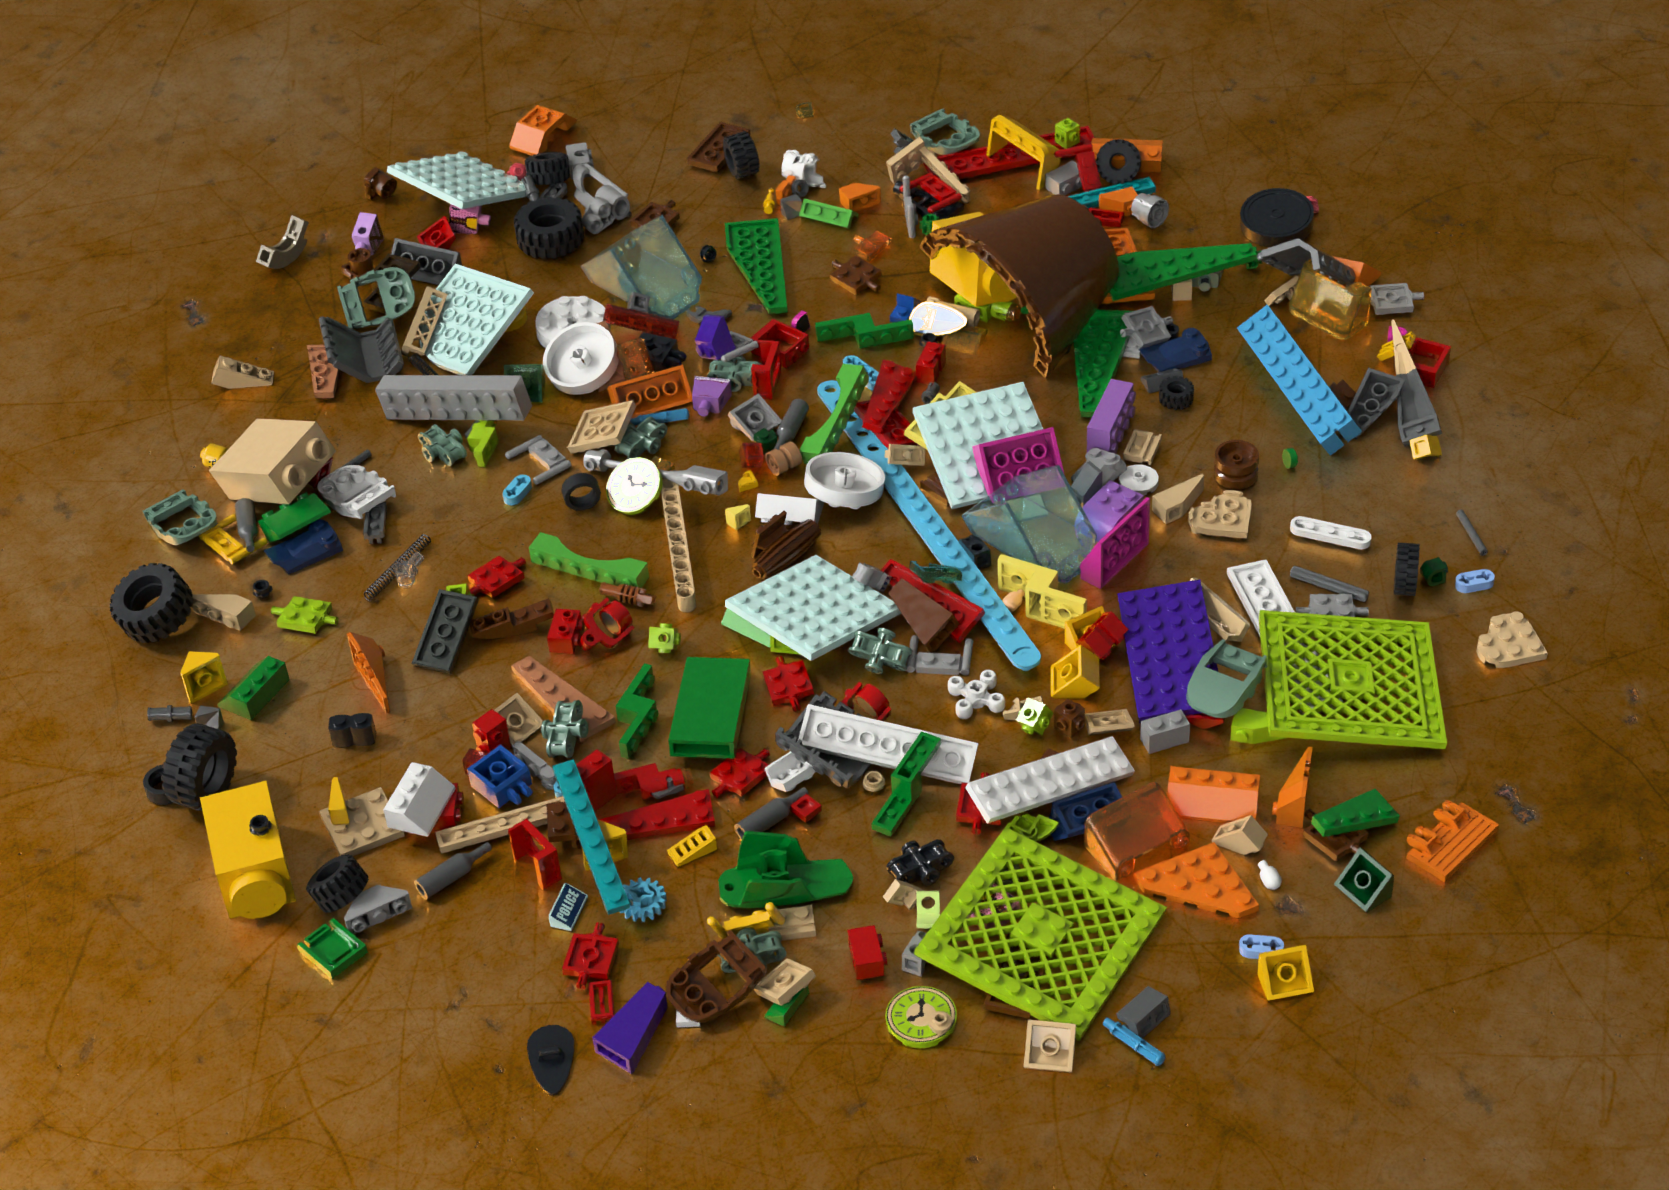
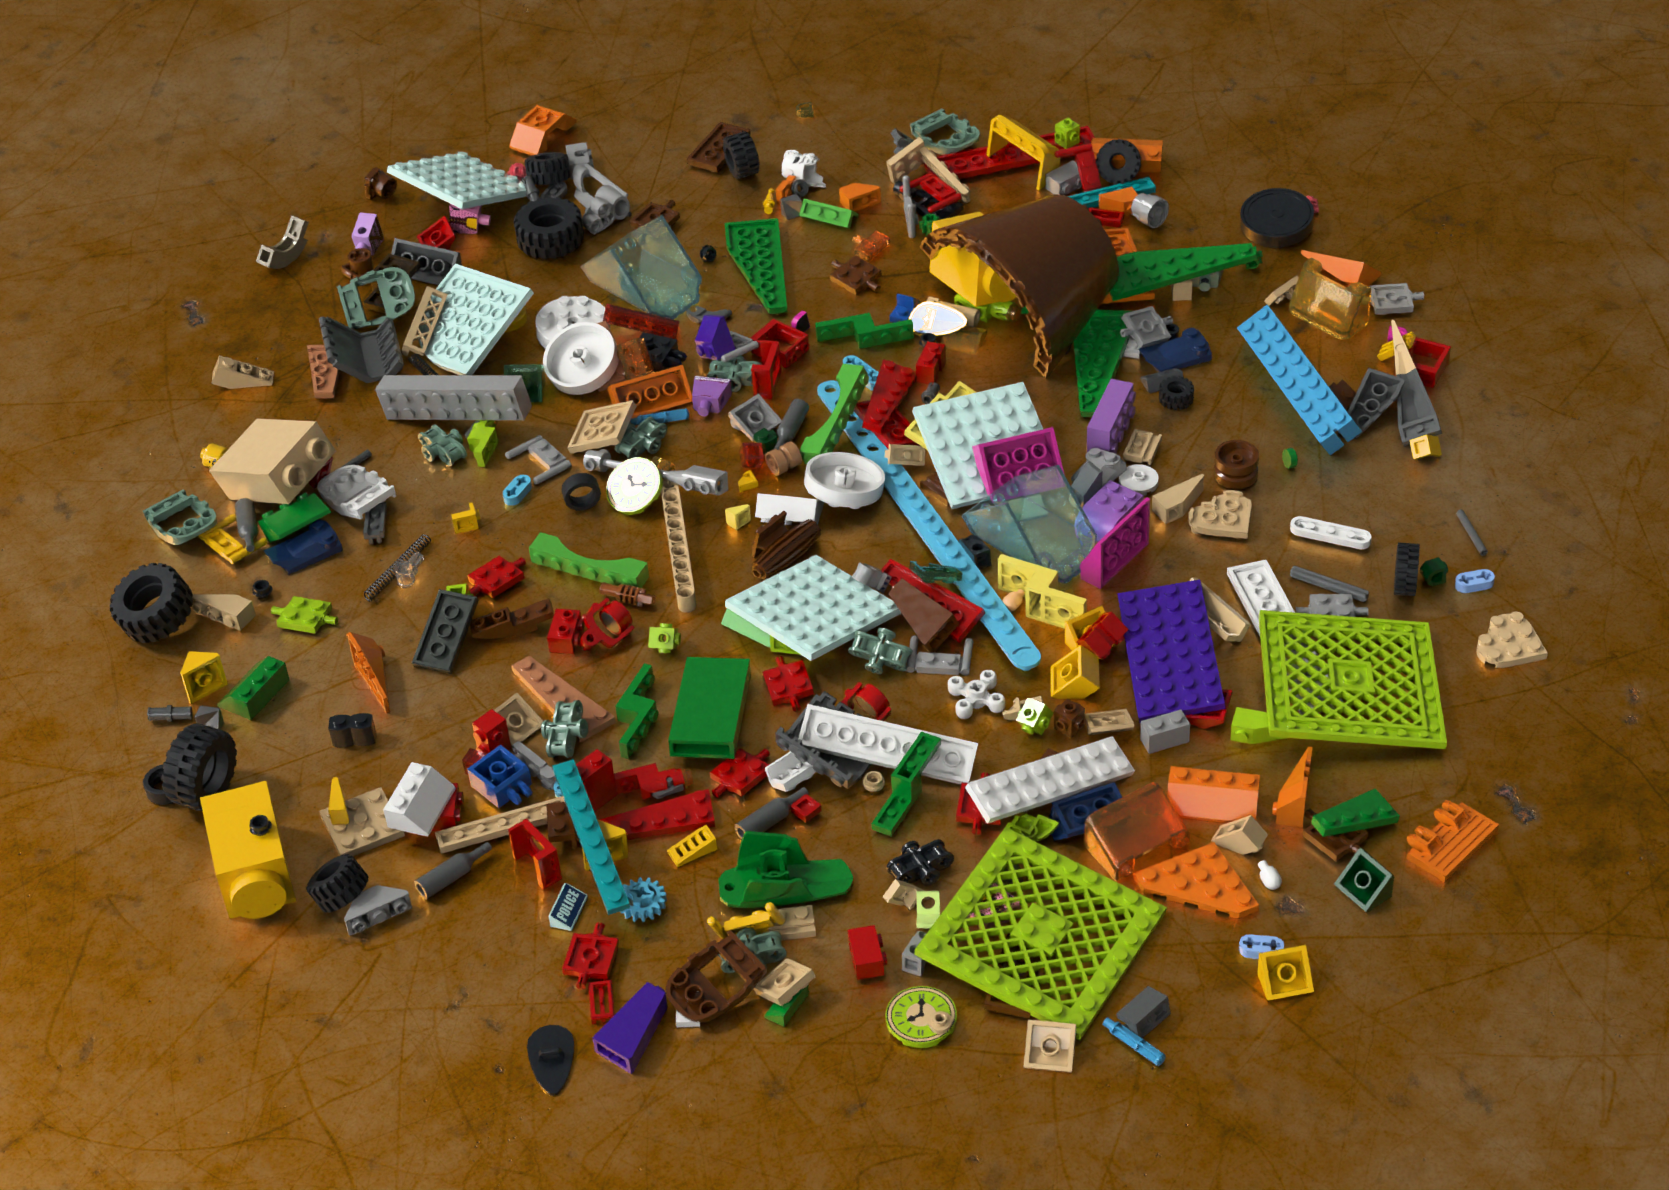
(328, 946): green container -> none
(466, 520): none -> yellow bracket
(638, 302): flat silver slope -> none
(1219, 693): sand green slope -> none
(1293, 254): dark grey hinge -> none

